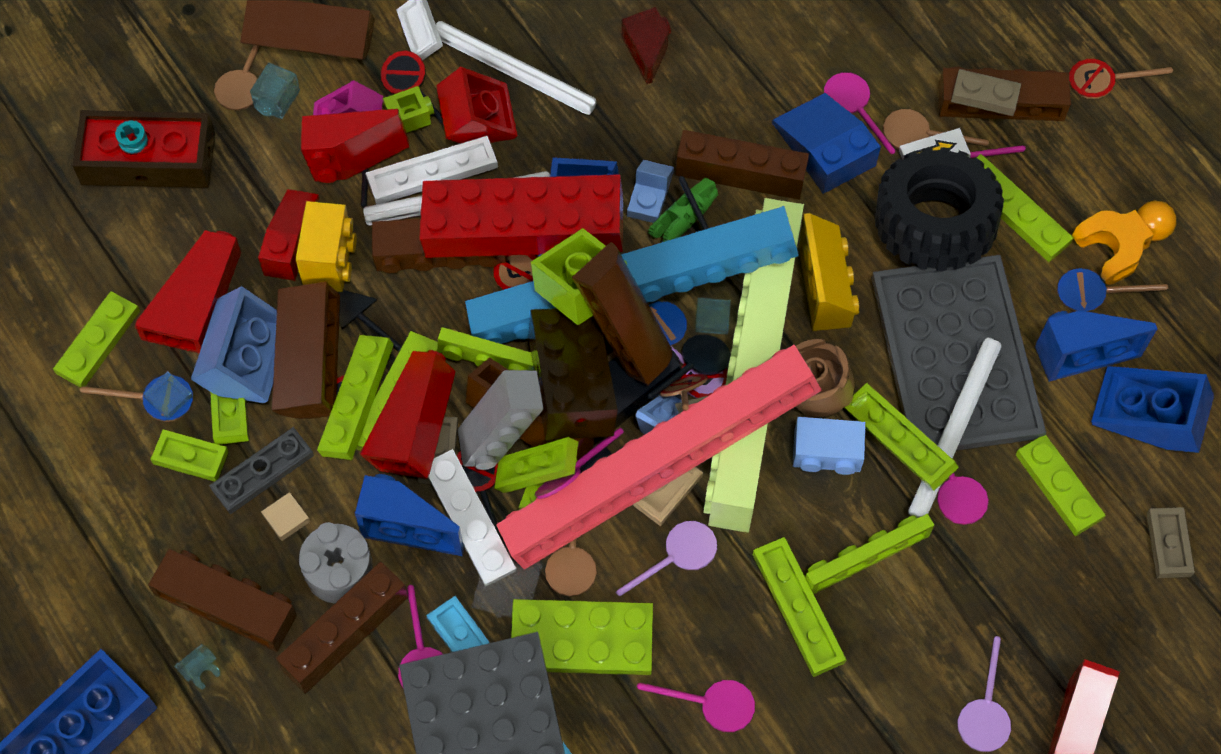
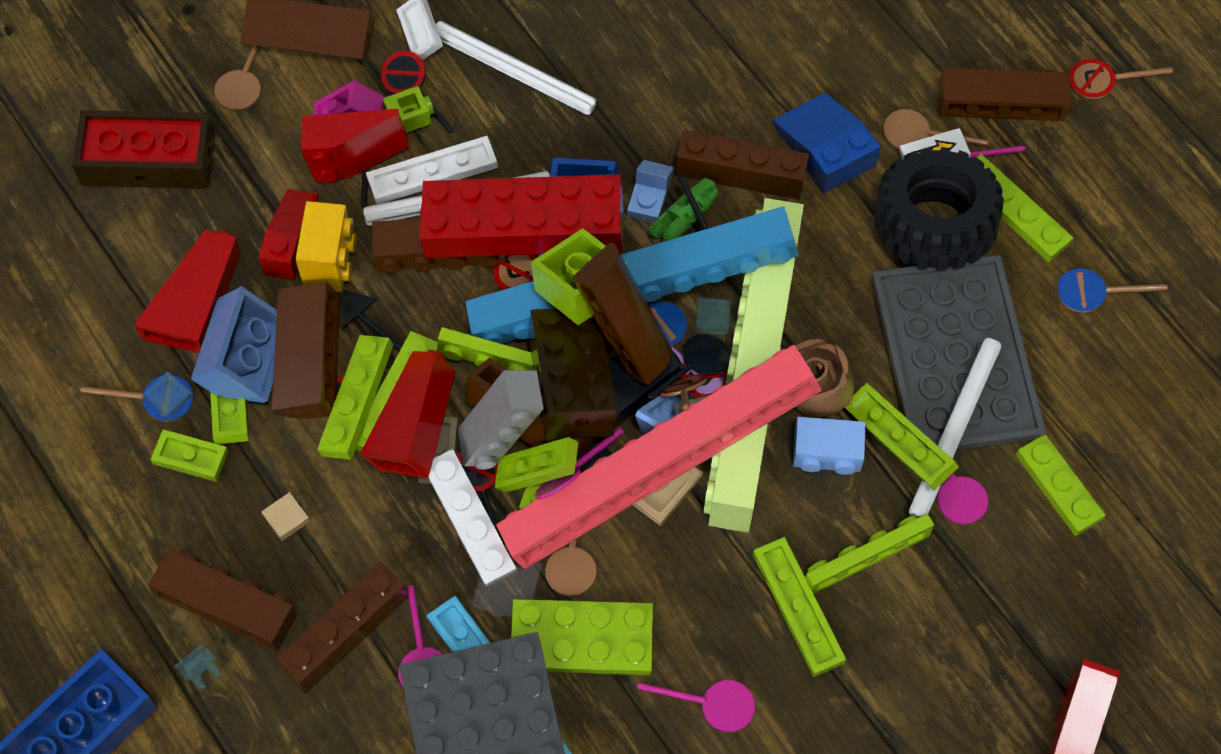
(96, 340): lime plate -> none
(131, 127): teal bush -> none
(246, 482): dark grey tile -> none
(274, 91): clear light blue brick -> none
(329, 545): light grey brick -> none
(399, 516): blue slope -> none
(475, 107): red slope -> none
(646, 40): clear red slope -> none
(688, 546): lavender piece -> none
(826, 274): yellow slope -> none
(853, 94): dark pink piece -> none
(983, 722): lavender piece -> none
(986, 92): dark tan plate -> none
(1089, 341): blue slope -> none
(1126, 235): light orange piece -> none
(1155, 406): blue slope -> none
(1170, 542): dark tan plate -> none

